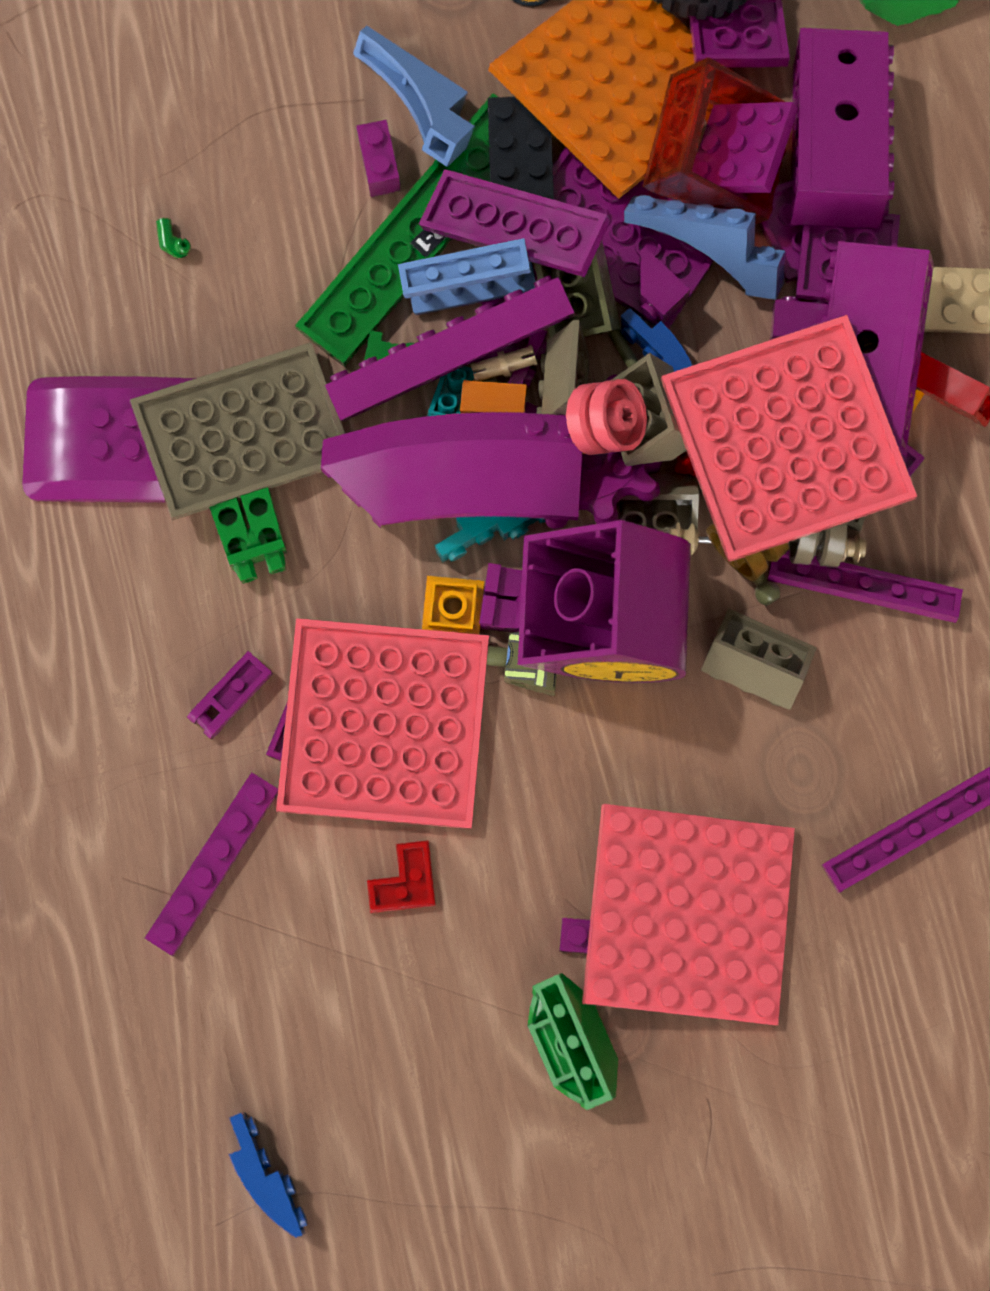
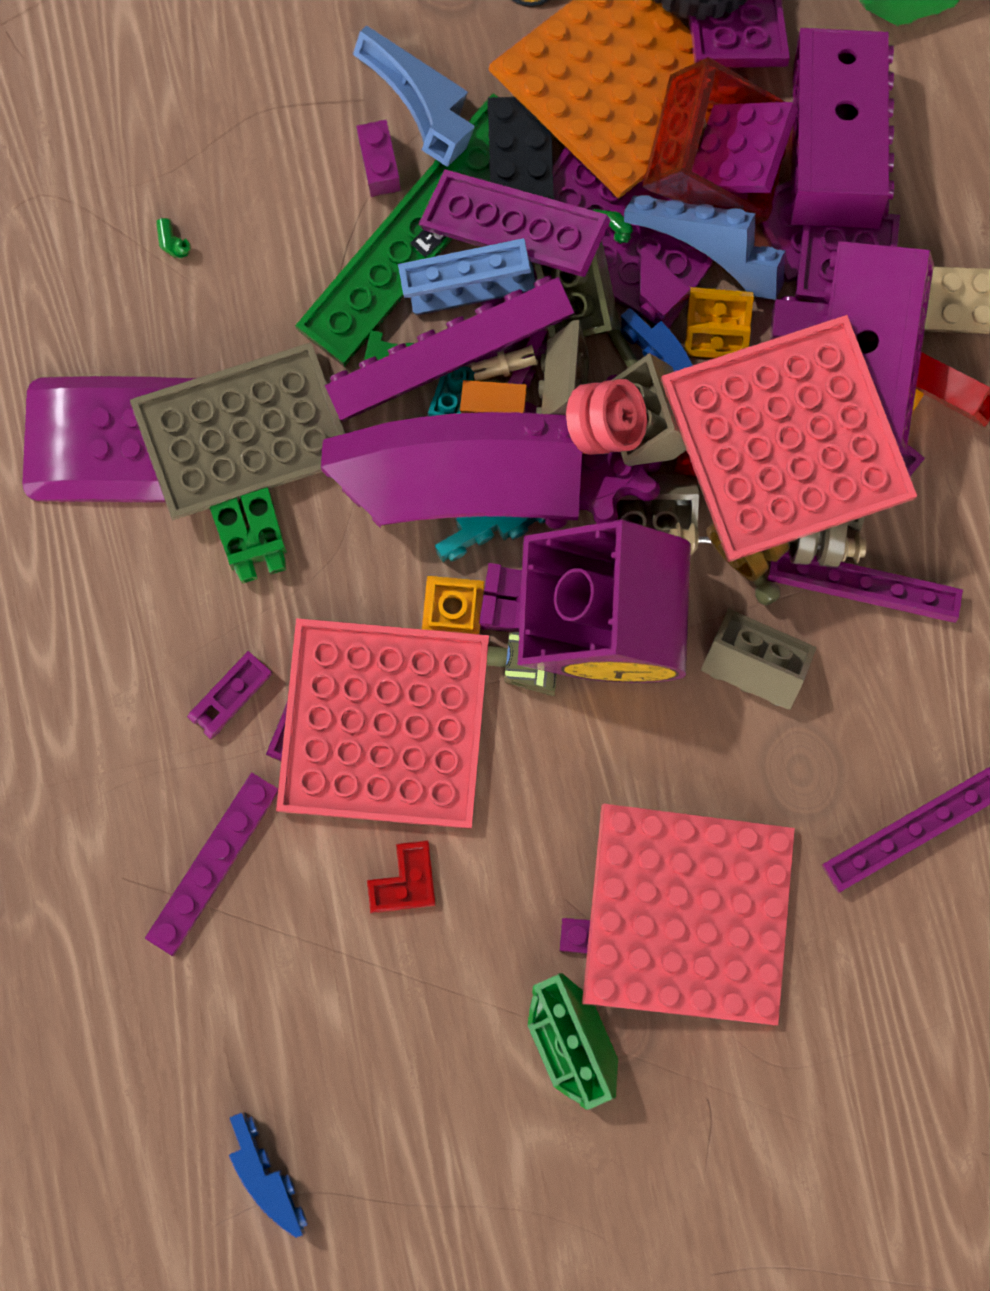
(617, 223): none -> green arm
(717, 322): none -> light orange slope

